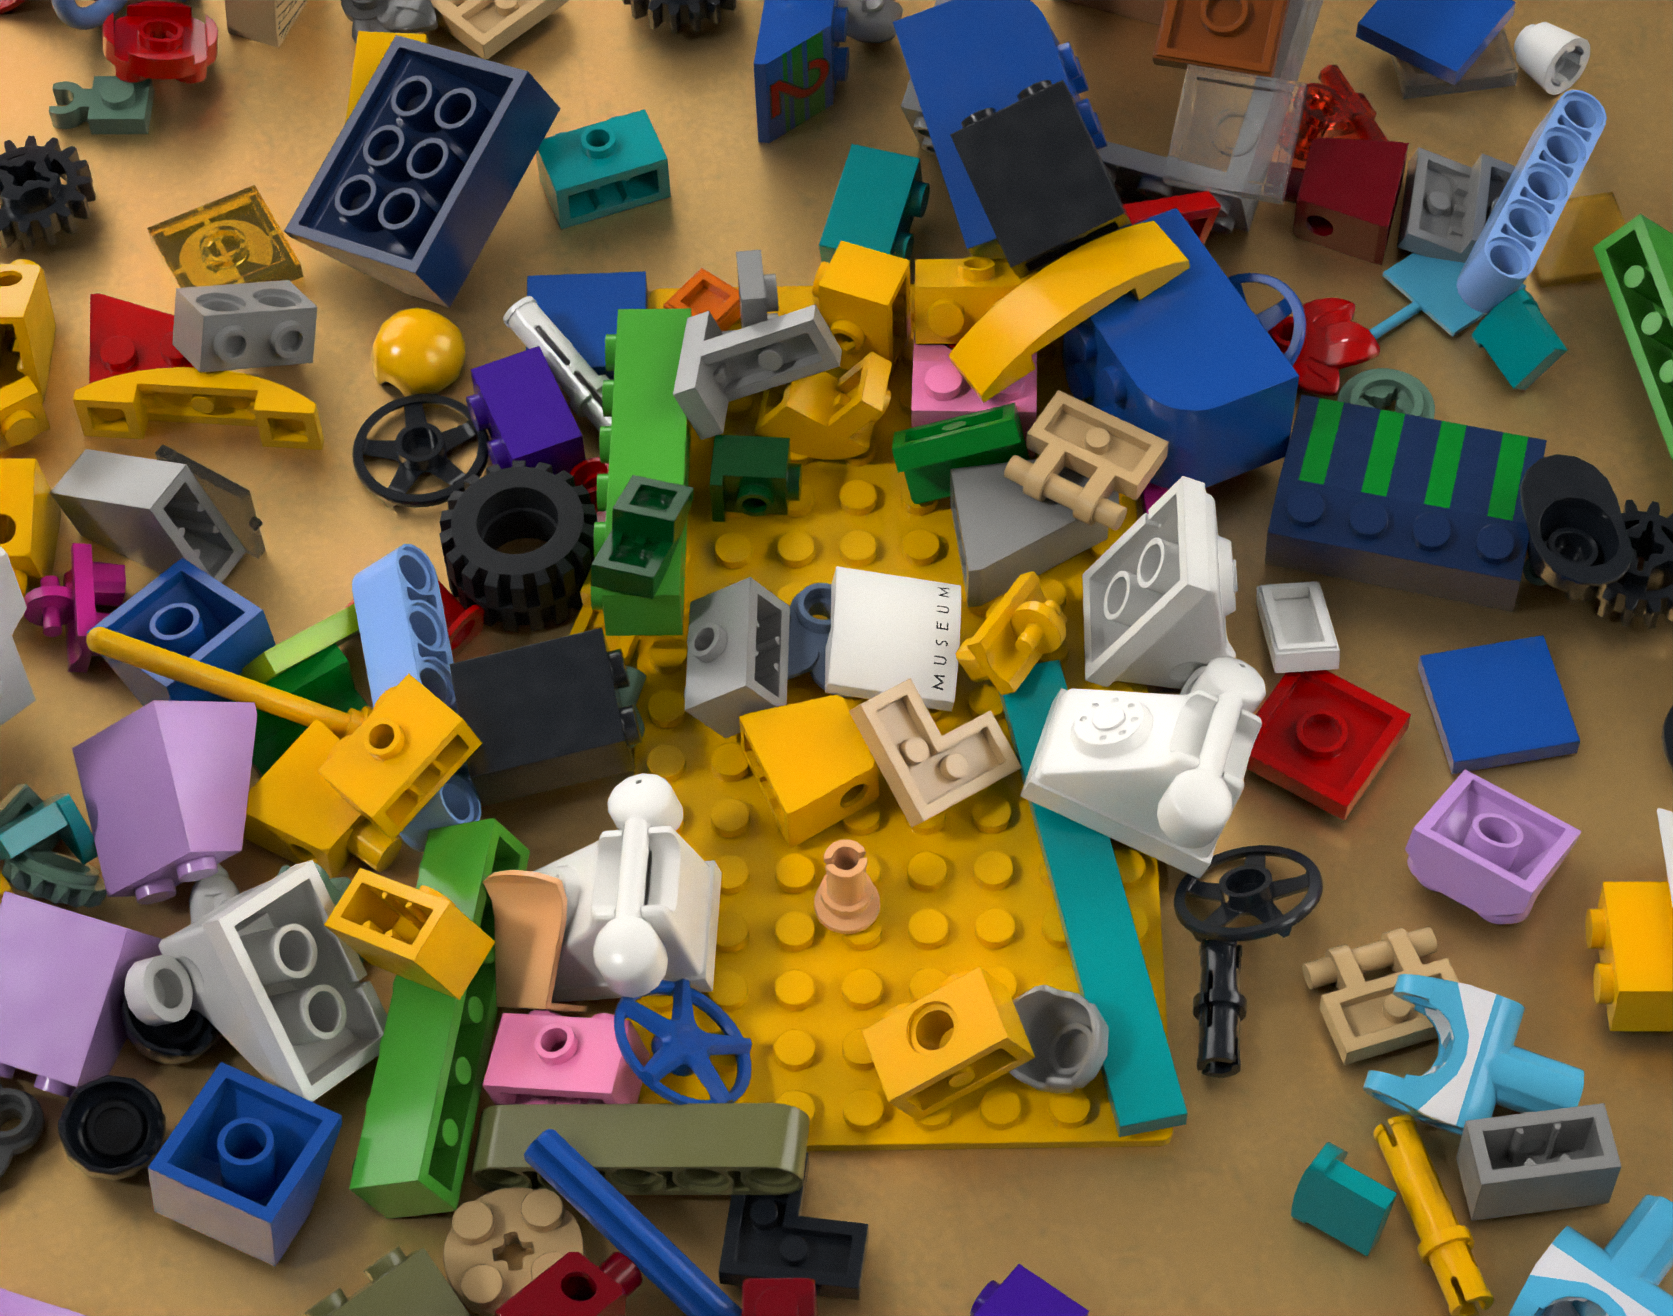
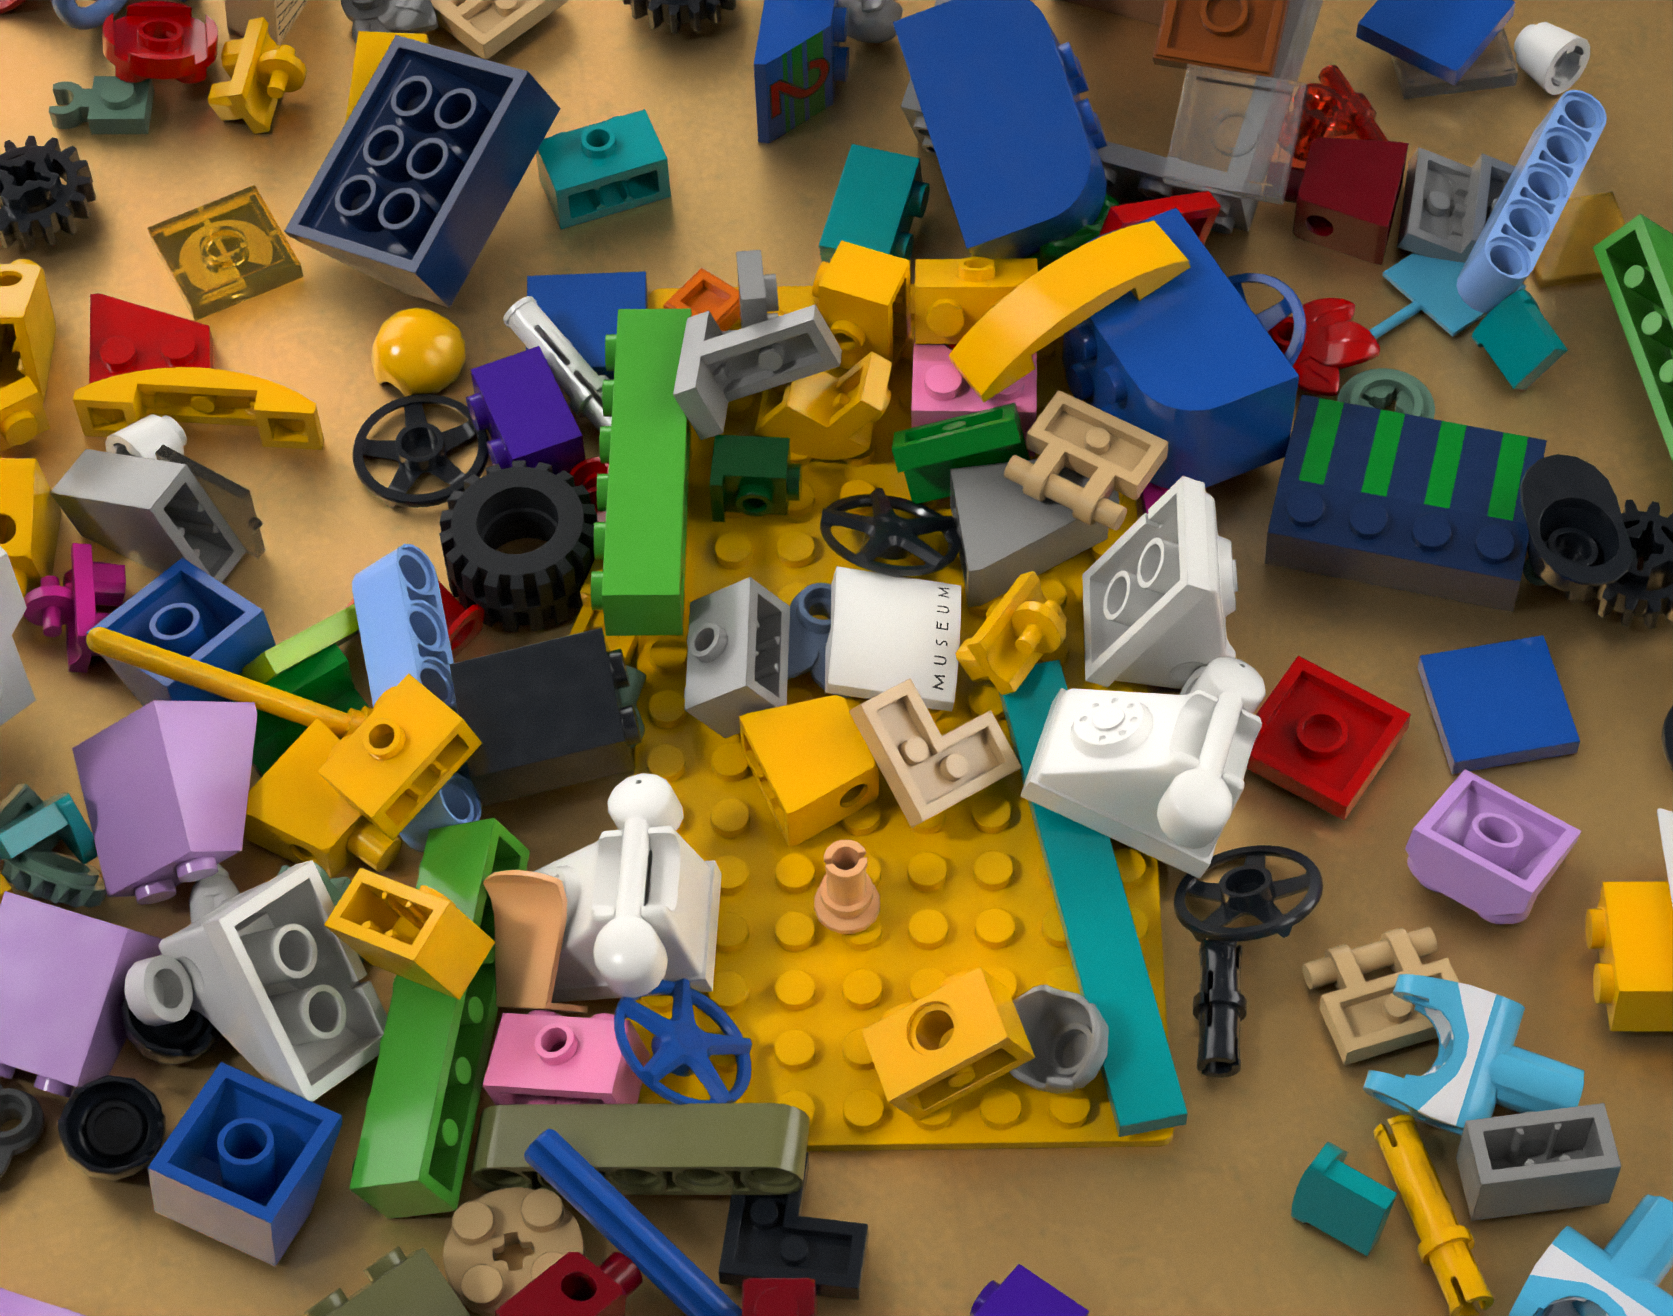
(147, 436): none -> white hat
(244, 325): light grey brick -> none
(258, 75): none -> yellow hips
(643, 536): dark green slope -> none
(889, 534): none -> black wheel
(1039, 177): black brick -> none
(1297, 627): white tile -> none

